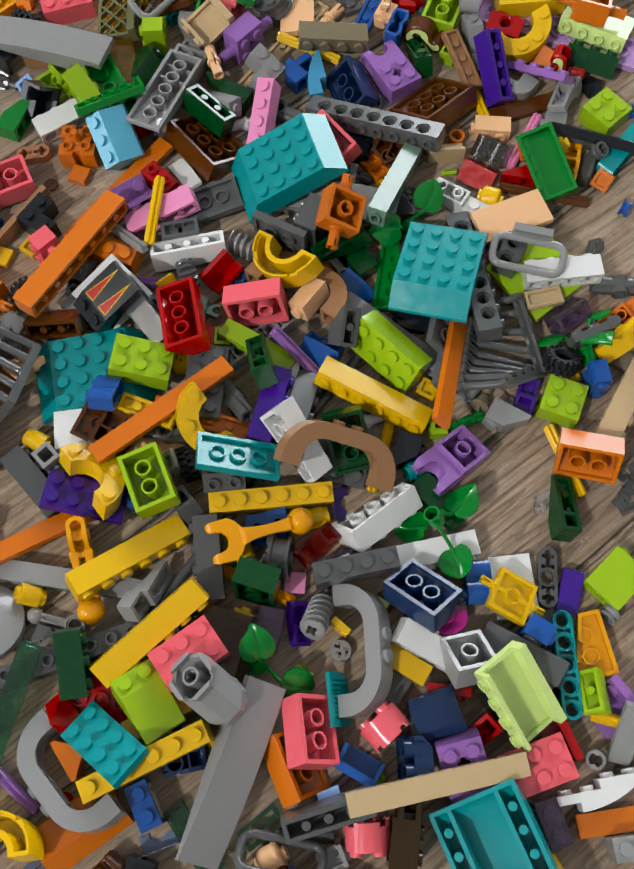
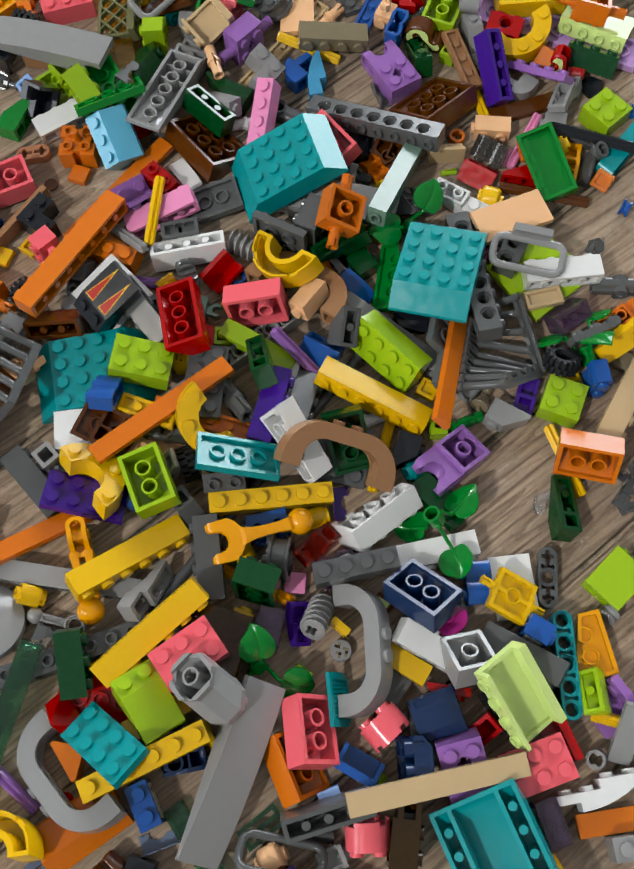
(34, 439): yellow brick -> none
(123, 74): none -> dark grey piece
(351, 83): dark blue slope -> none
(569, 590): dark purple slope -> none

